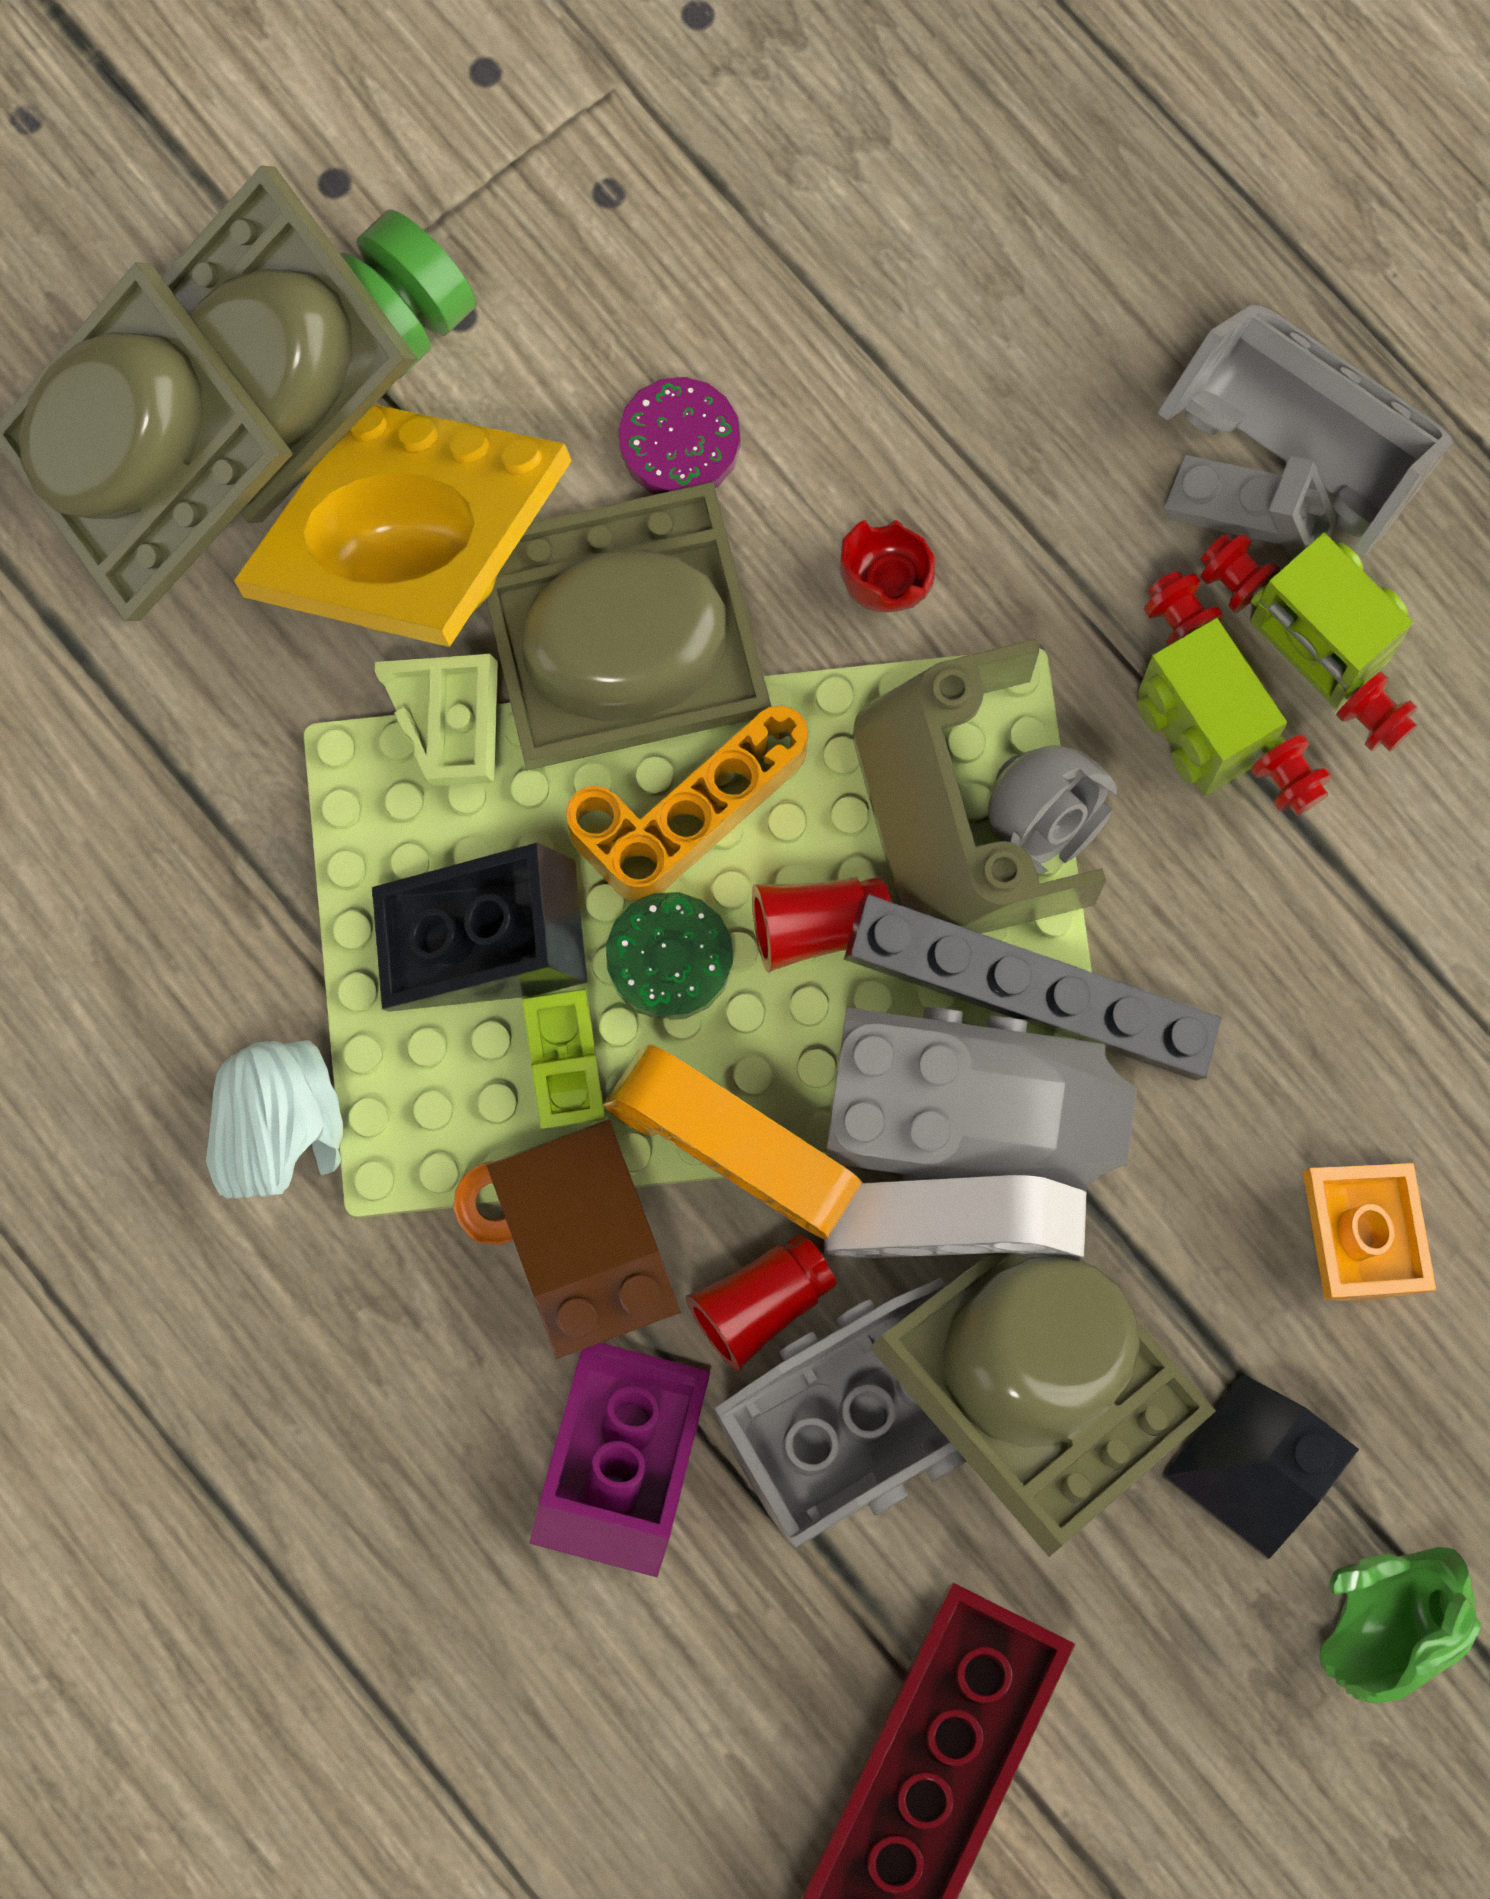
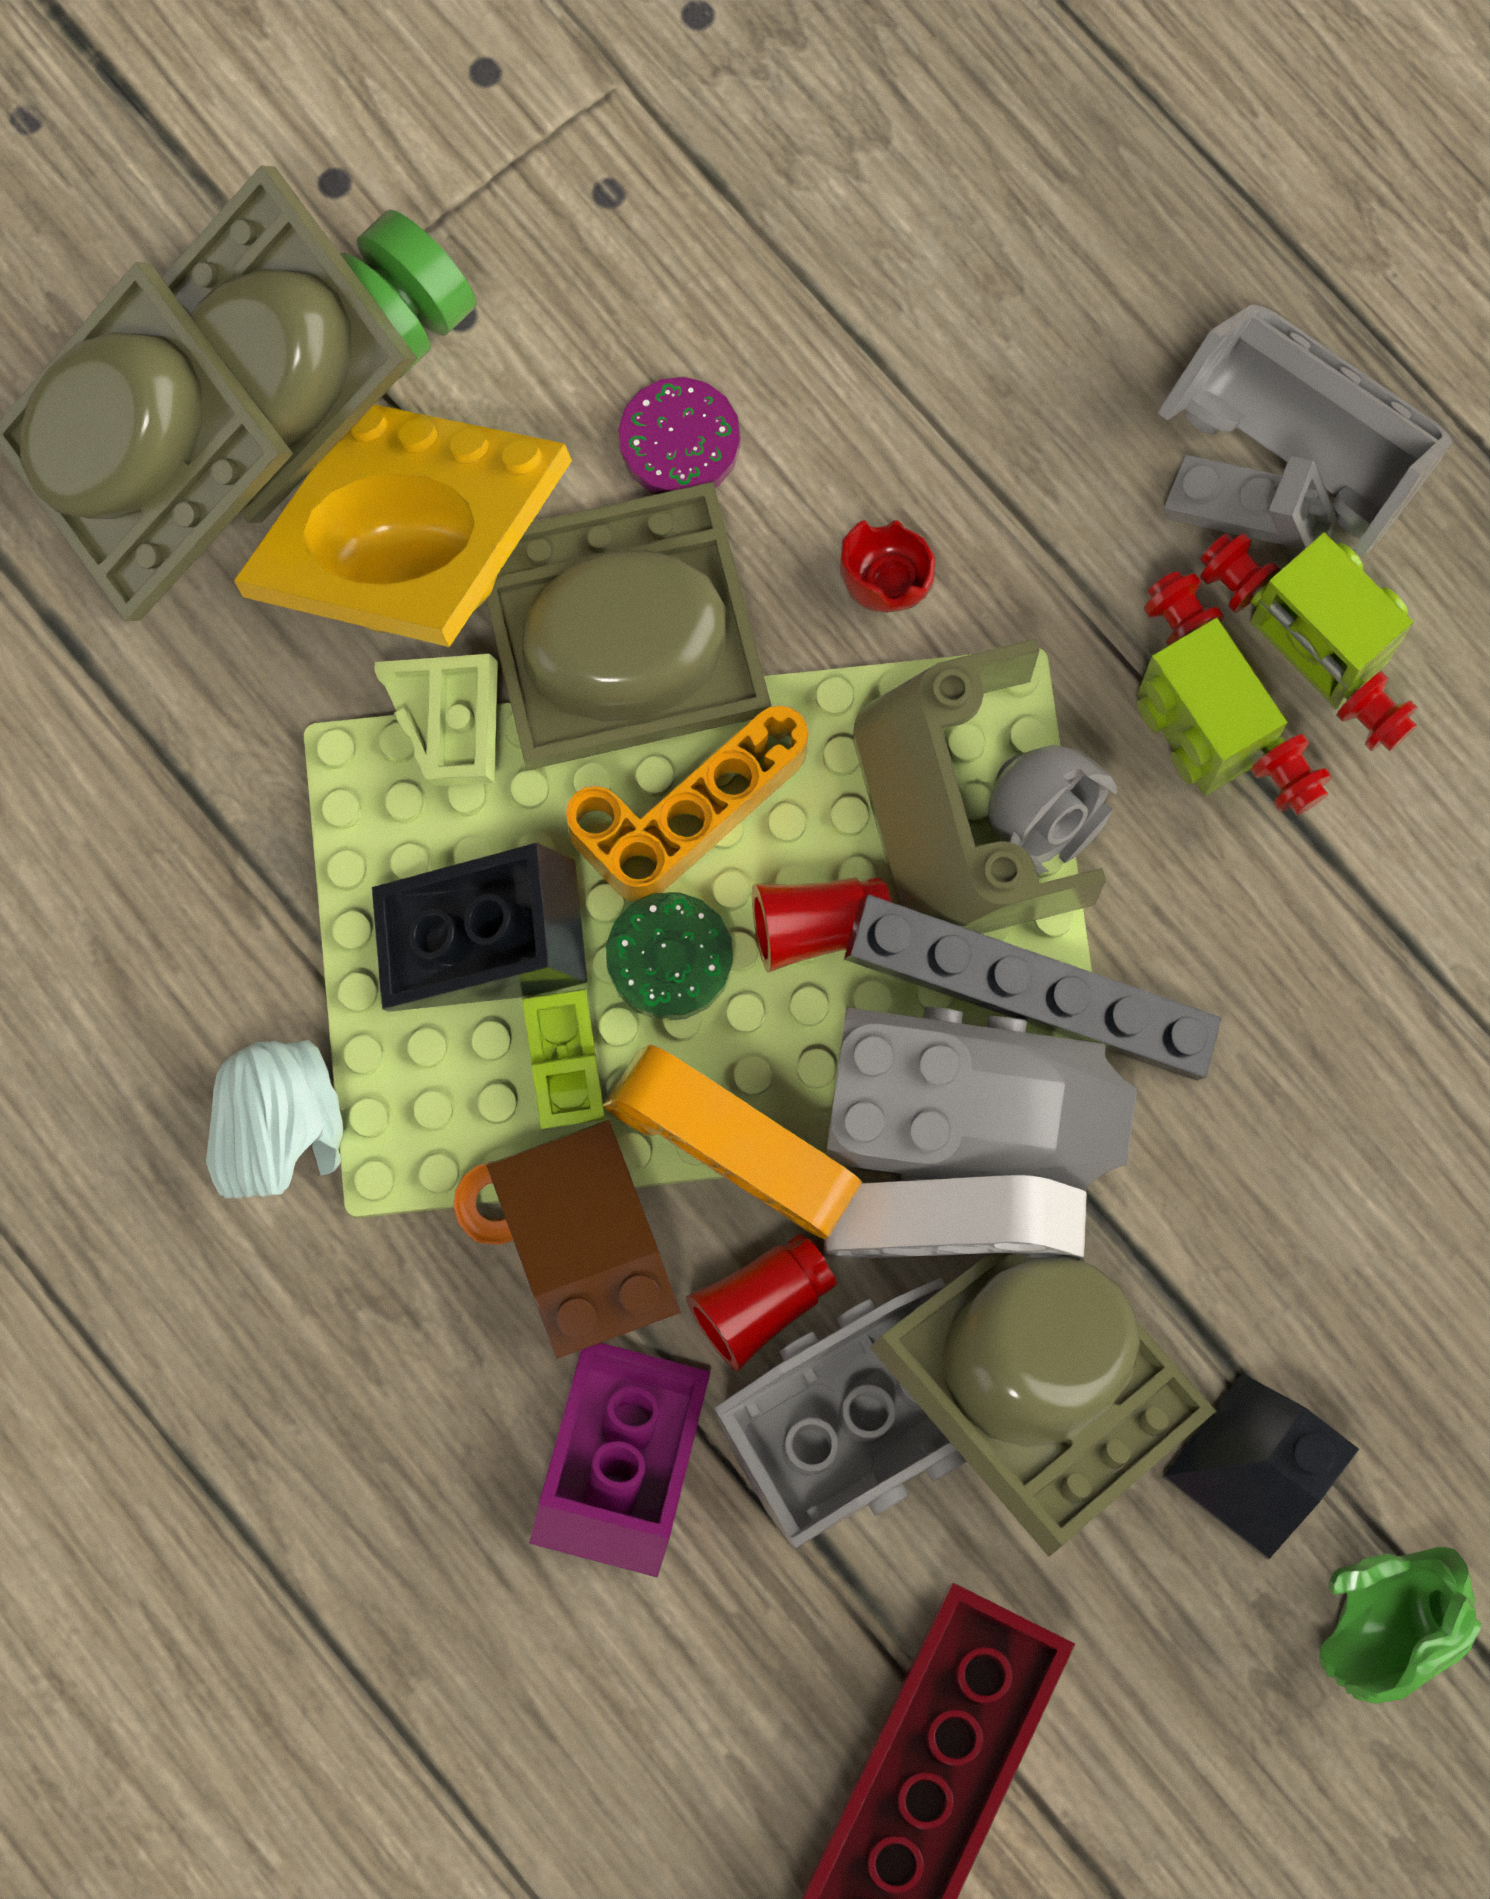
(1368, 1231): light orange slope -> none

